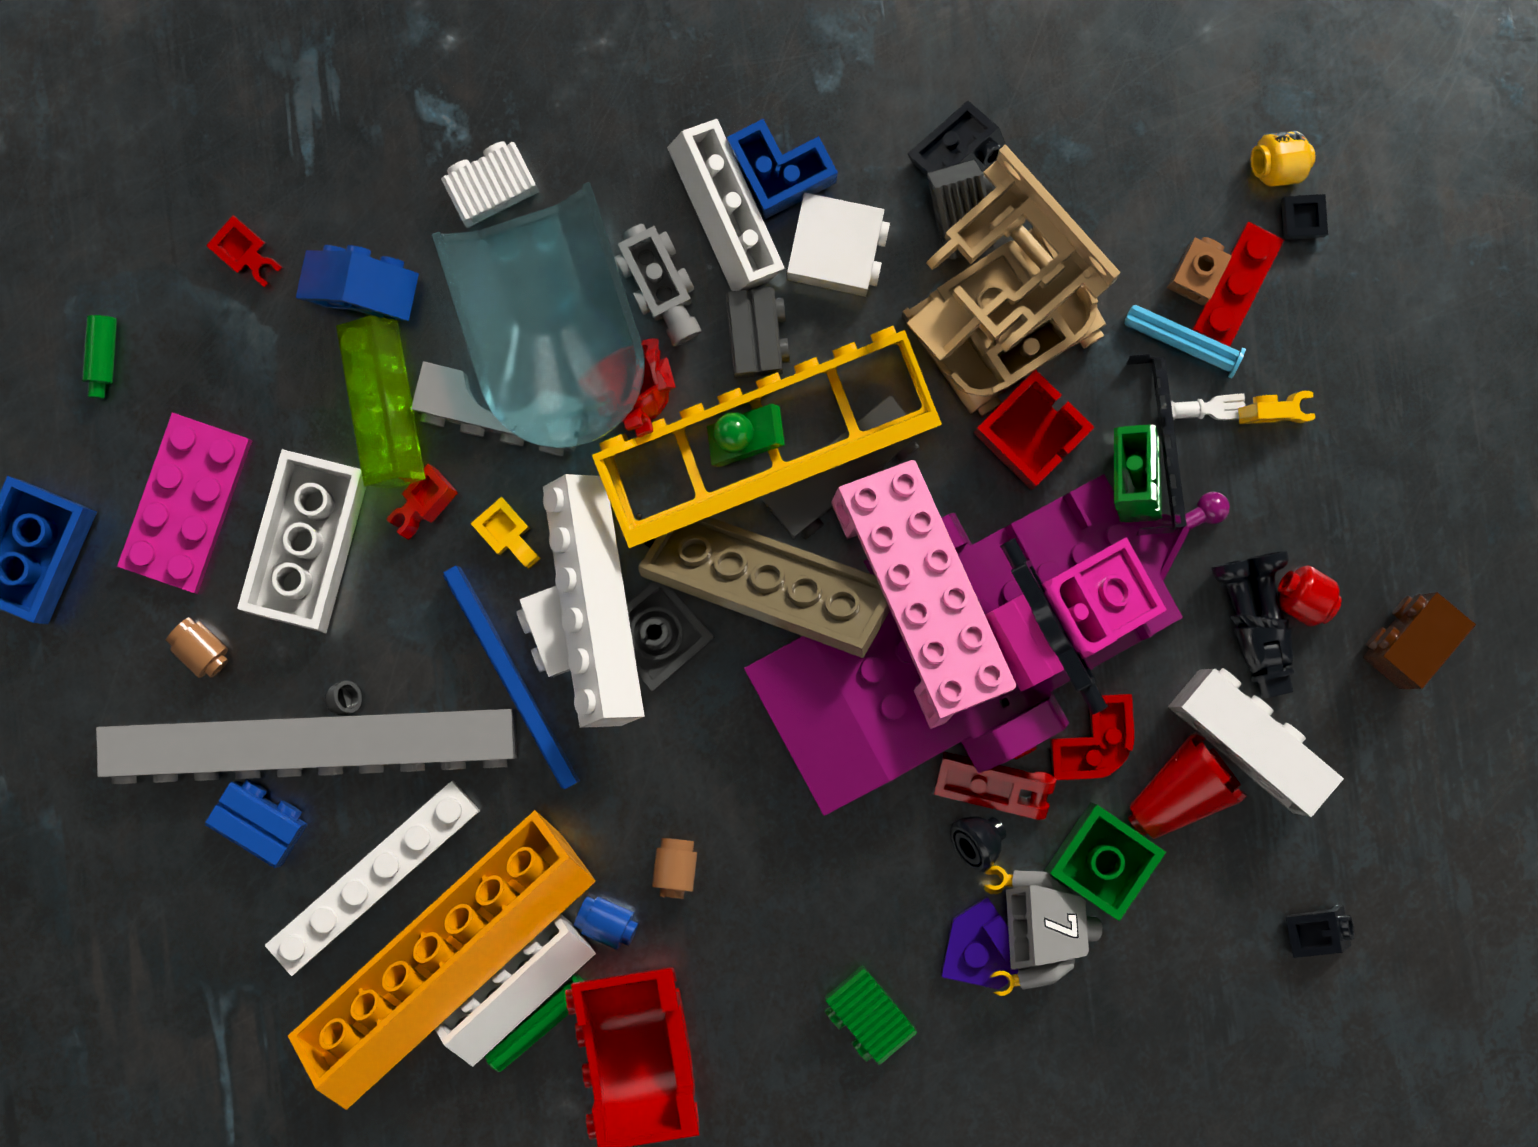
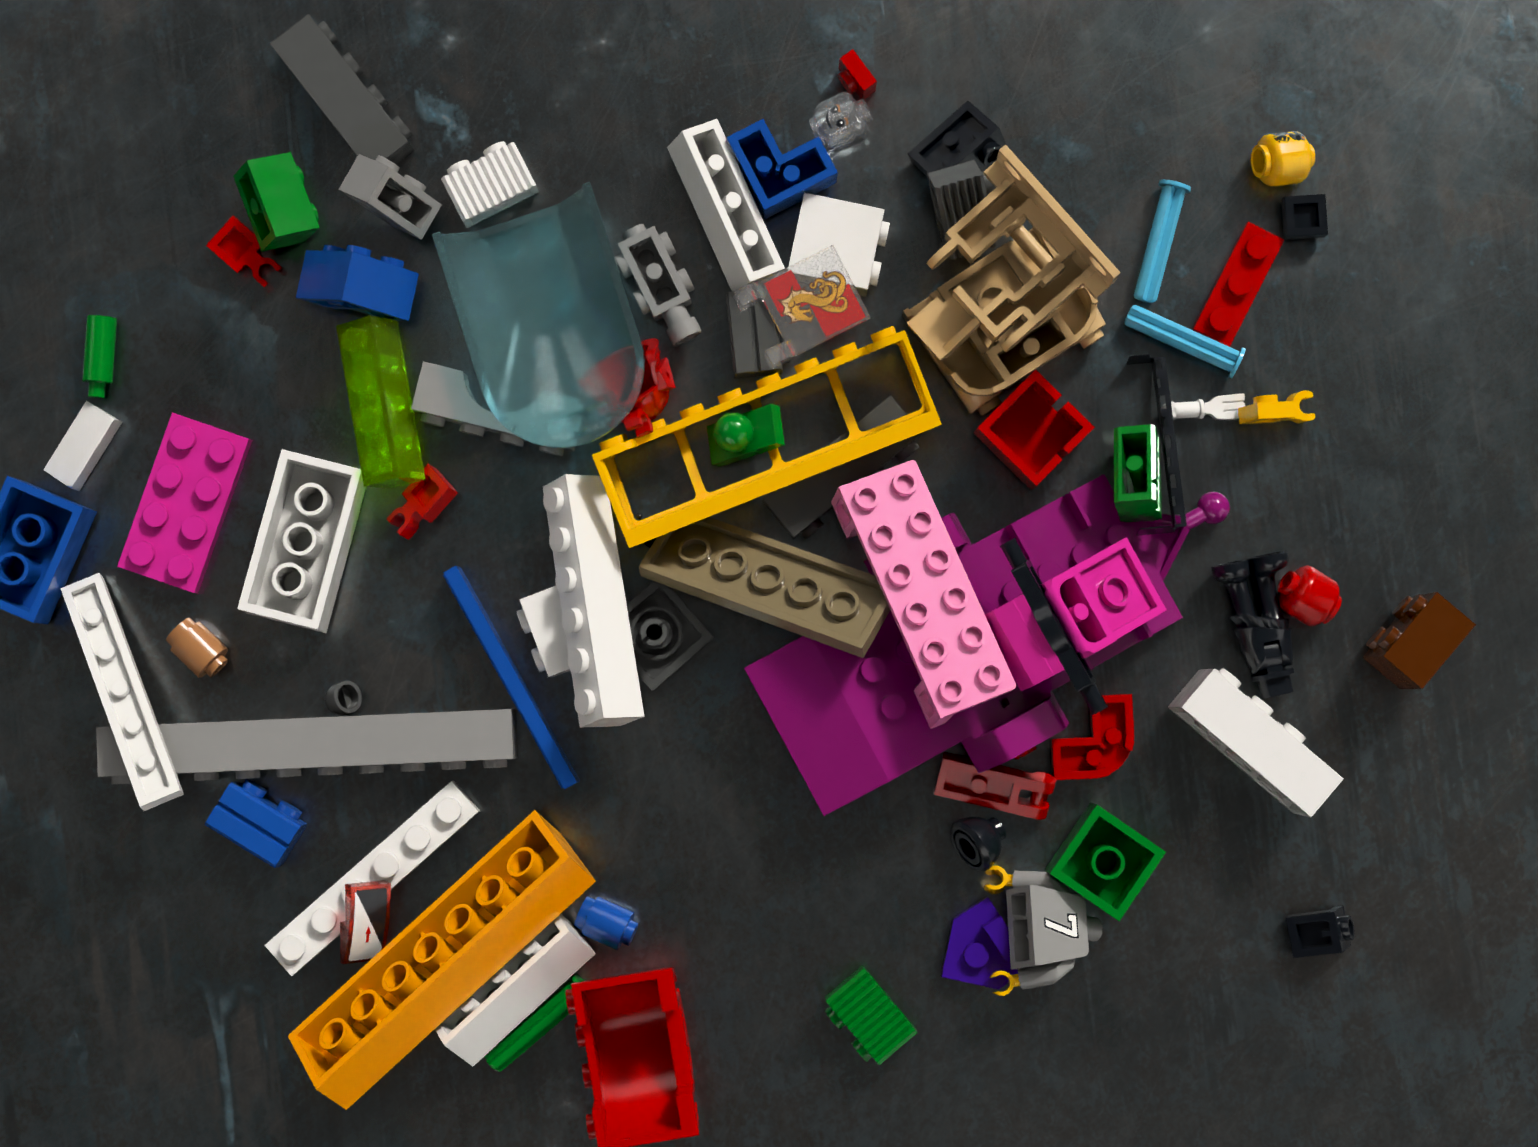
(82, 446): none -> white slope
(122, 692): none -> white plate
(276, 201): none -> green brick
(340, 93): none -> dark grey brick
(366, 921): none -> slope
(390, 196): none -> light grey brick
(503, 530): yellow plate -> none
(674, 867): medium nougat brick -> none
(806, 303): none -> clear flag
(841, 121): none -> clear head
(856, 76): none -> red plate
(1160, 240): none -> medium azure axle
(1185, 790): red cone -> none
(1200, 270): medium nougat brick -> none

